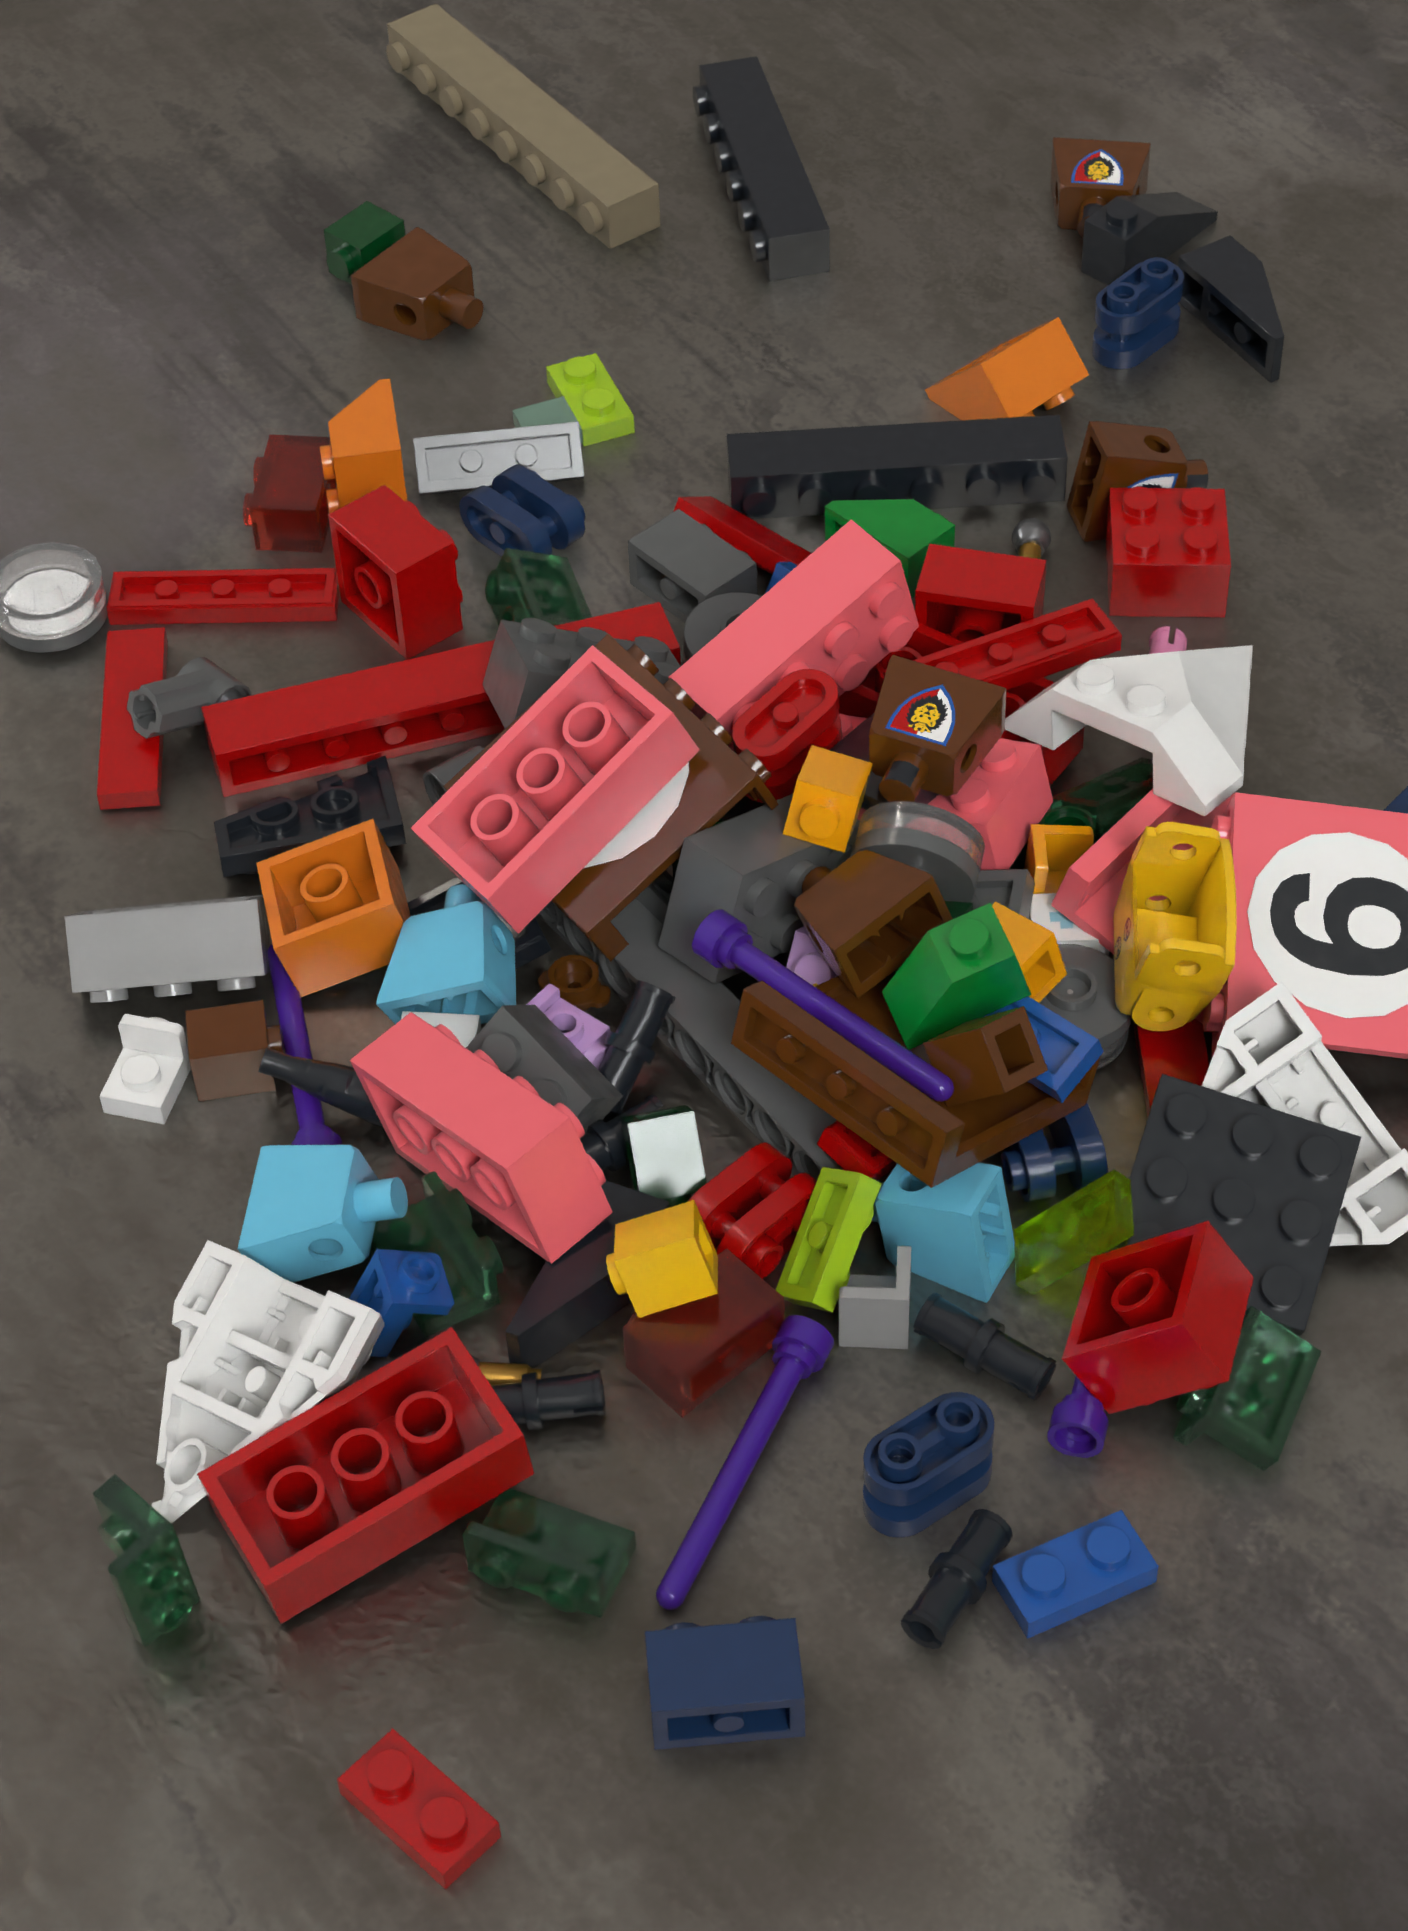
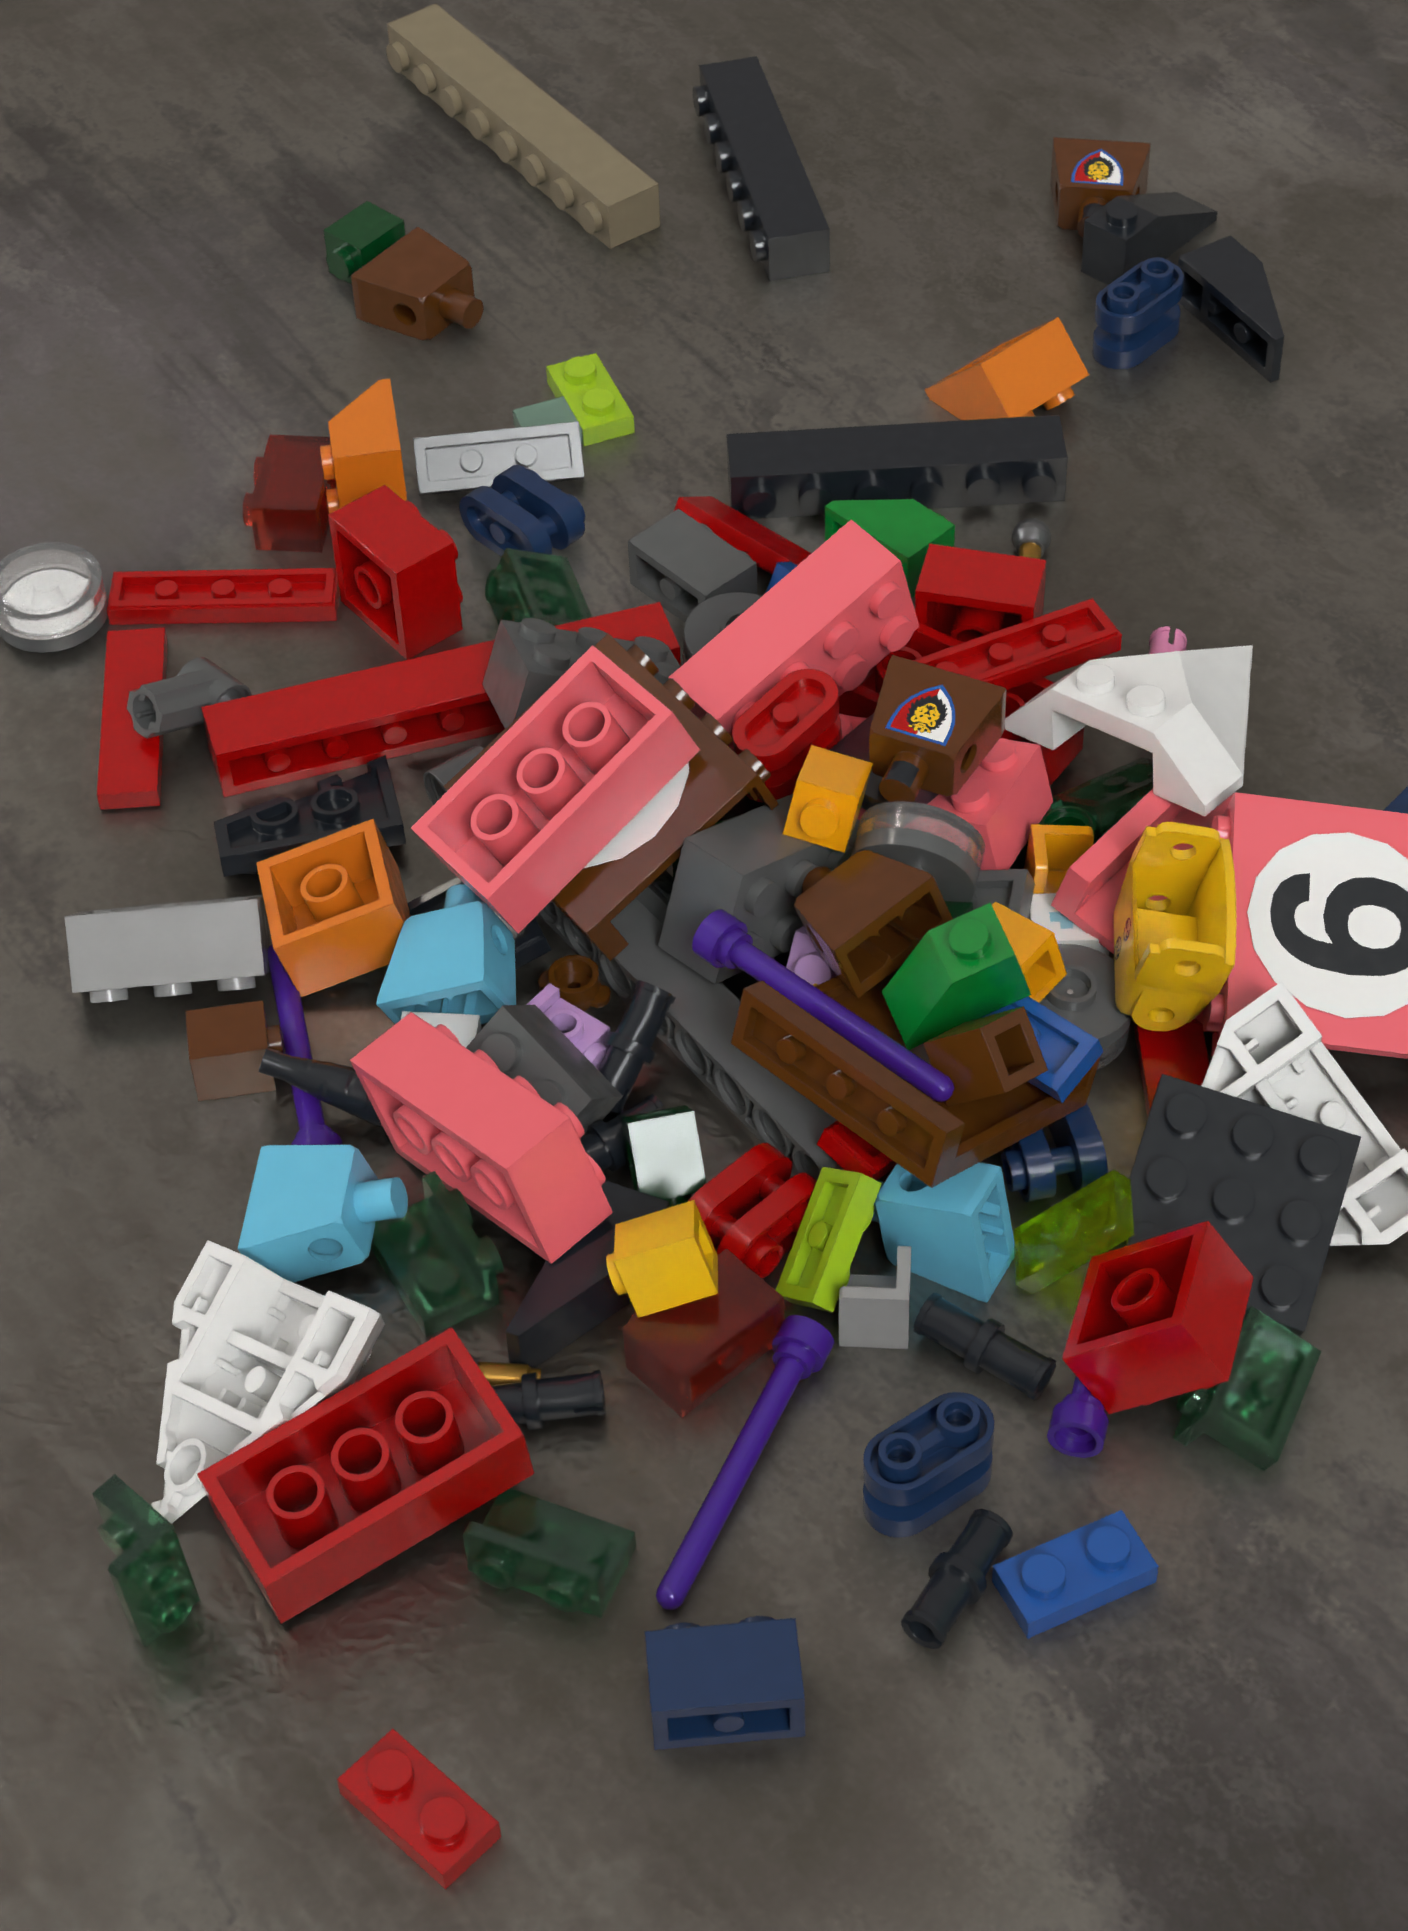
(147, 1070): white bracket -> none
(400, 1285): blue bracket -> none
(1125, 458): reddish brown torso -> none
(1167, 552): red brick -> none

